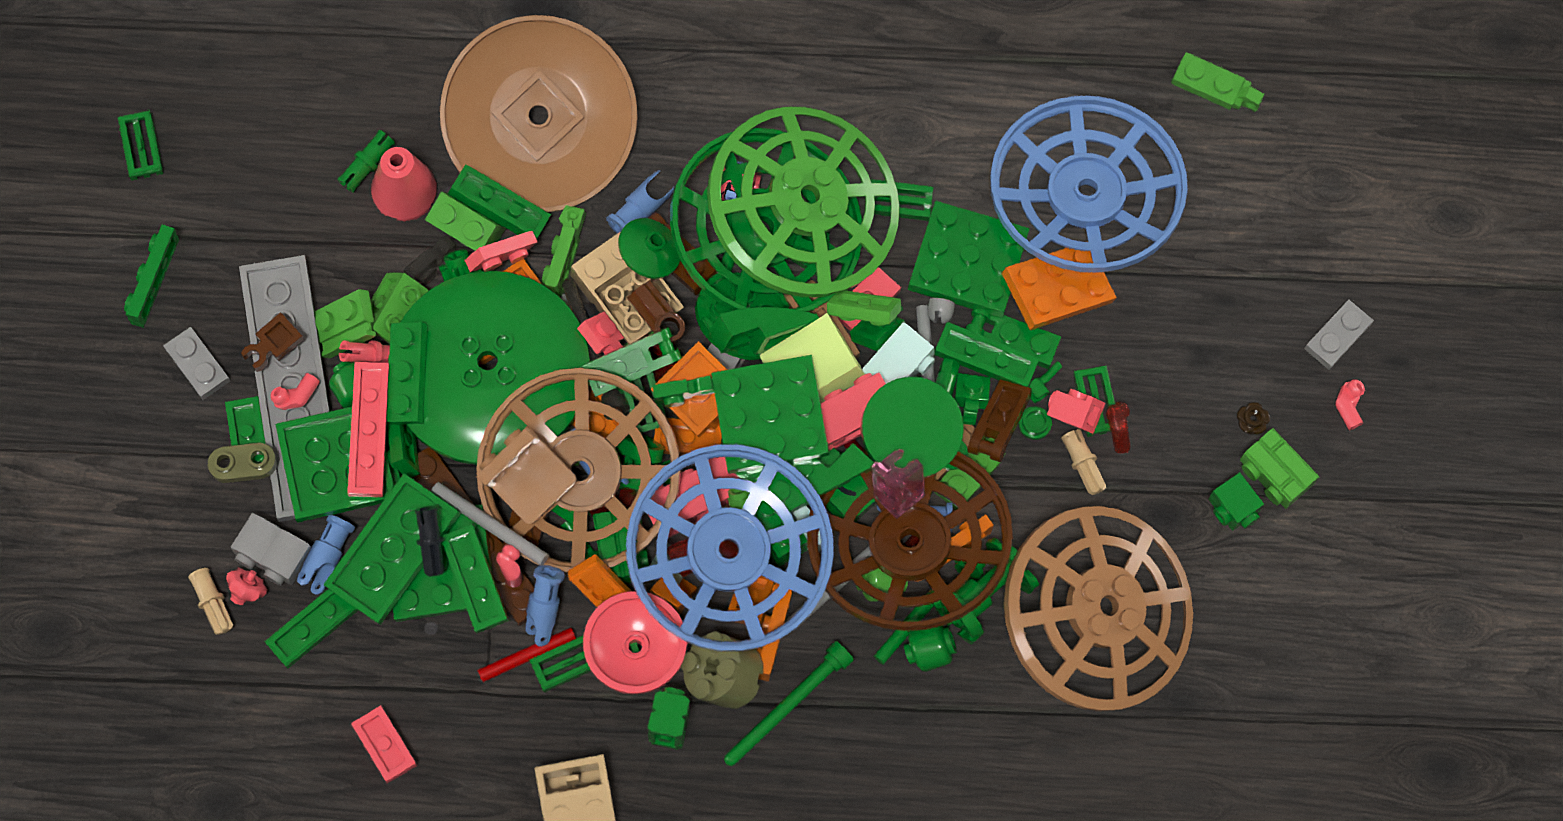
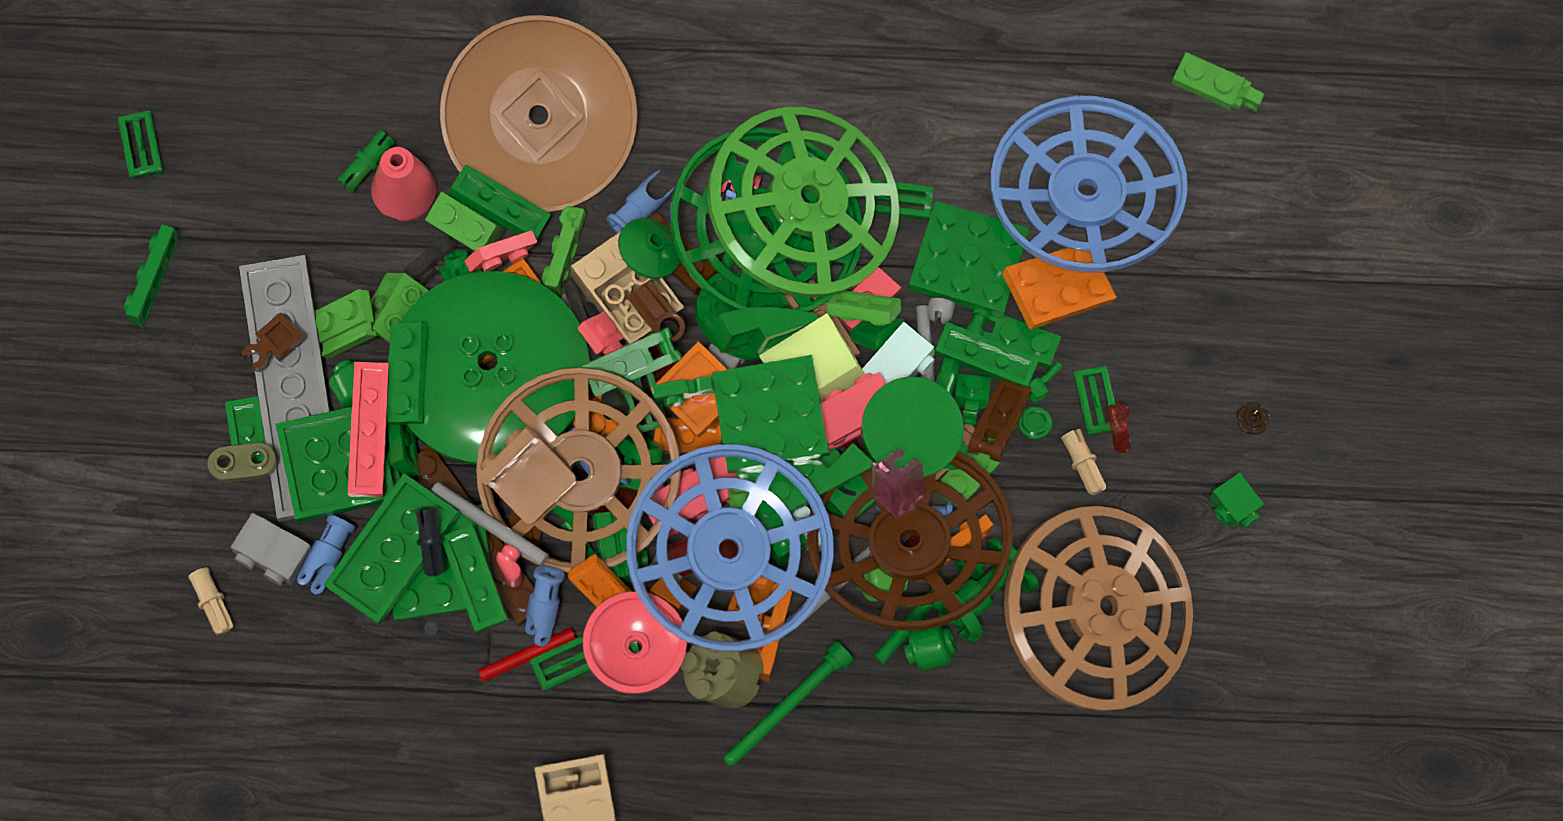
(196, 363): light grey plate -> none
(245, 586): coral piece -> none
(295, 397): coral arm -> none
(310, 627): green tile -> none
(364, 352): coral pin -> none
(384, 744): coral plate -> none
(669, 718): green brick -> none
(1075, 409): coral brick -> none
(1278, 469): bright green brick -> none
(1338, 334): light grey plate -> none
(1347, 402): coral arm -> none

